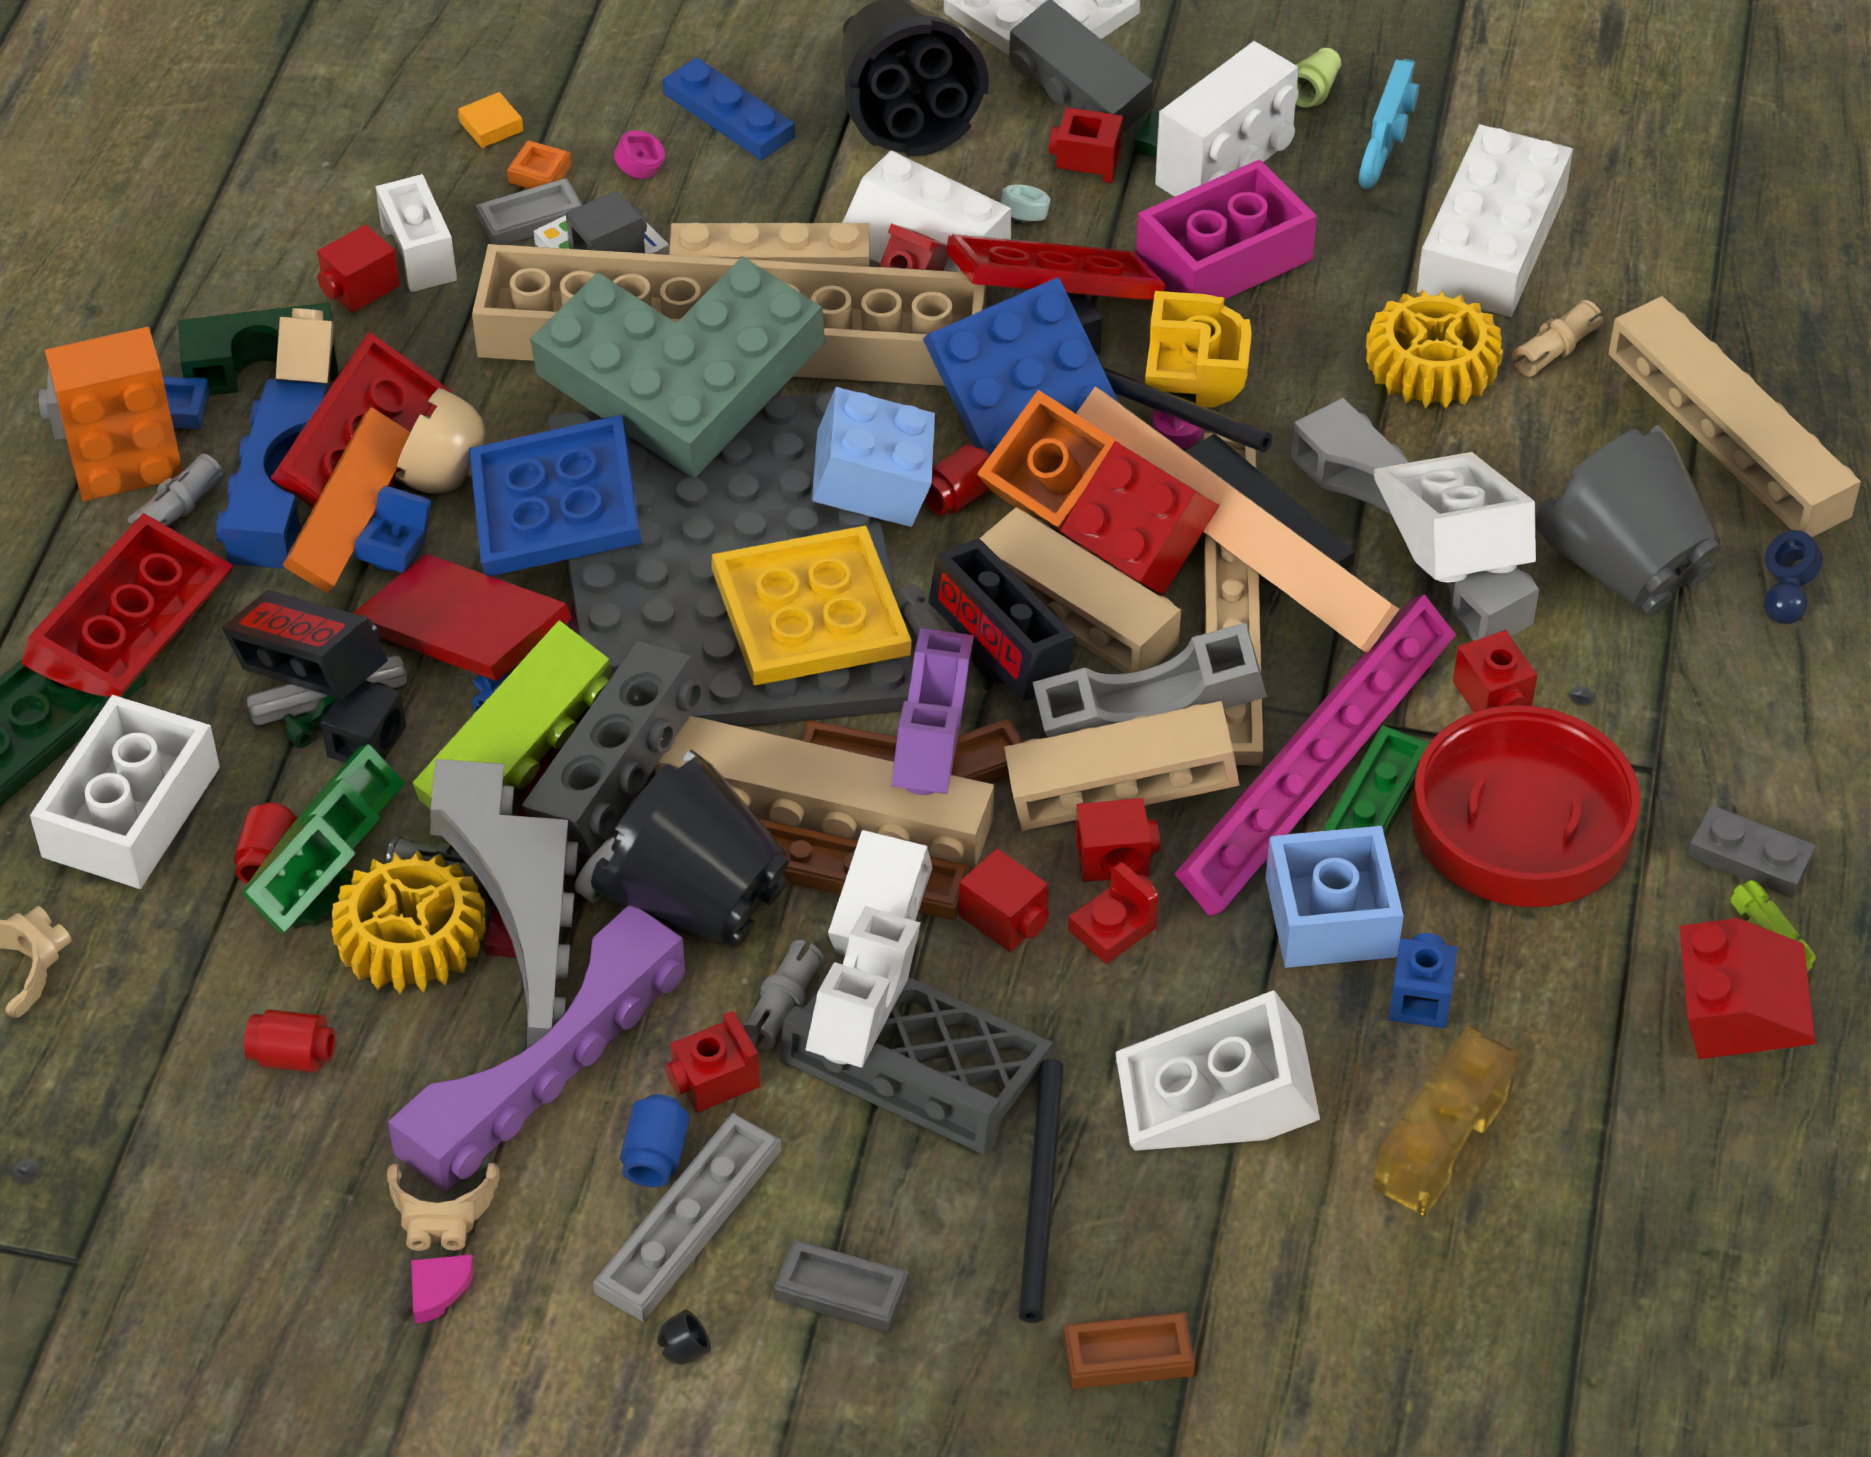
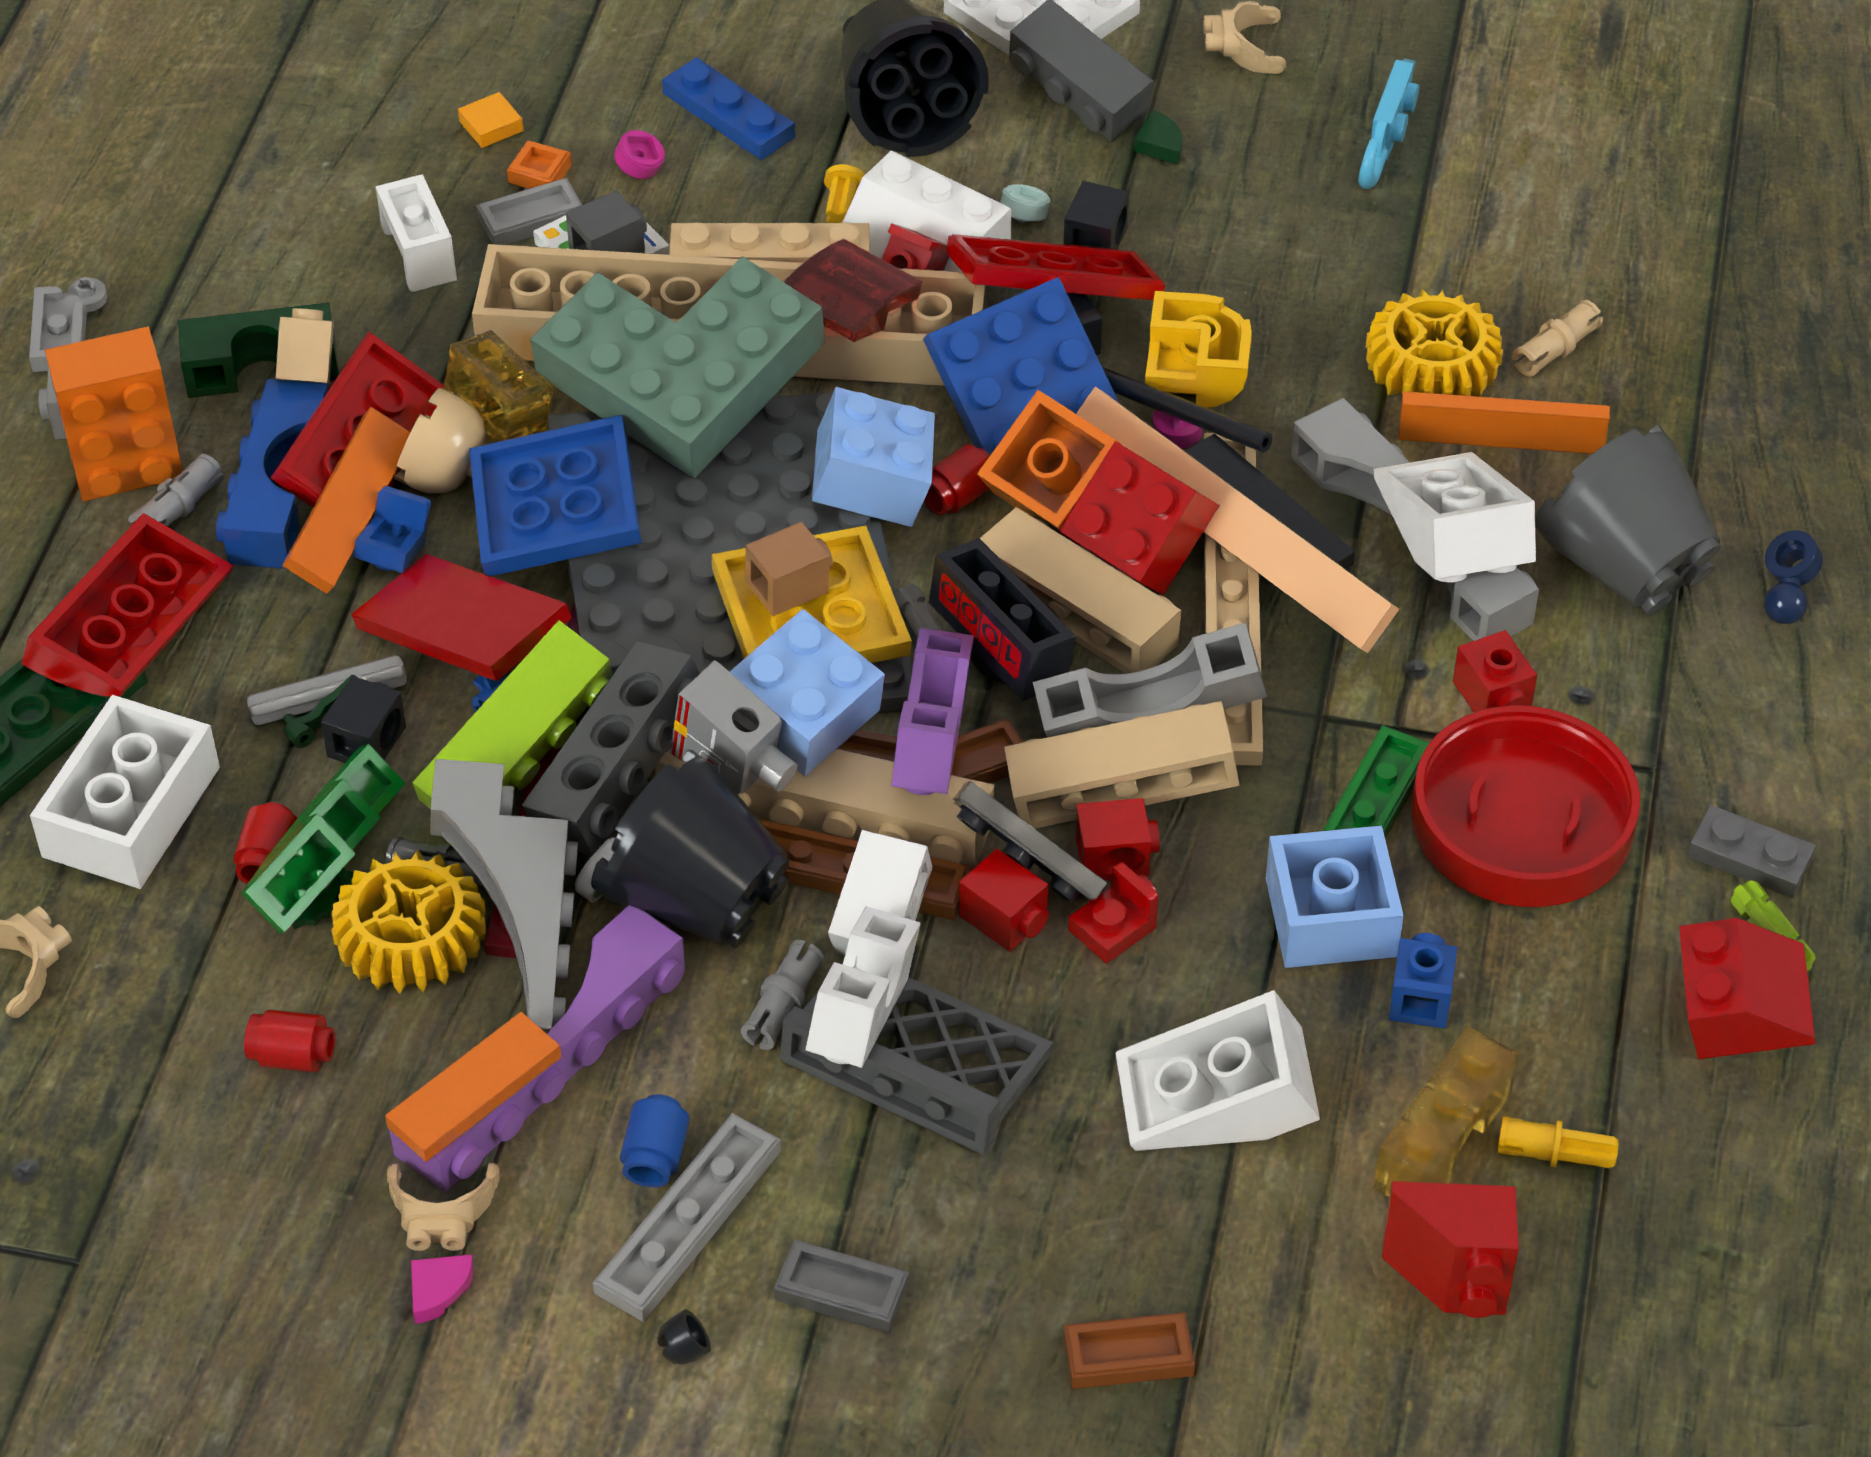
(62, 317): none -> light grey hinge
(187, 400): blue plate -> none
(305, 644): black brick -> none
(357, 268): red brick -> none
(473, 1086): none -> orange tile
(499, 386): none -> clear yellow brick
(714, 1064): red brick -> none
(730, 730): none -> light grey torso
(787, 568): none -> medium nougat brick
(814, 686): none -> light blue brick
(843, 183): none -> yellow piece
(853, 288): none -> clear red slope
(1026, 844): none -> tile
(1041, 1192): black piece -> none
(1088, 142): red brick -> none
(1097, 217): none -> black brick
(1224, 36): none -> tan helmet
(1227, 120): white brick -> none
(1227, 233): dark pink brick -> none
(1315, 755): dark pink plate -> none
(1316, 77): yellowish green cone -> none
(1454, 1243): none -> red slope
(1495, 219): white brick -> none
(1503, 422): none -> orange tile
(1555, 1143): none -> yellow axle
(1734, 418): tan brick -> none

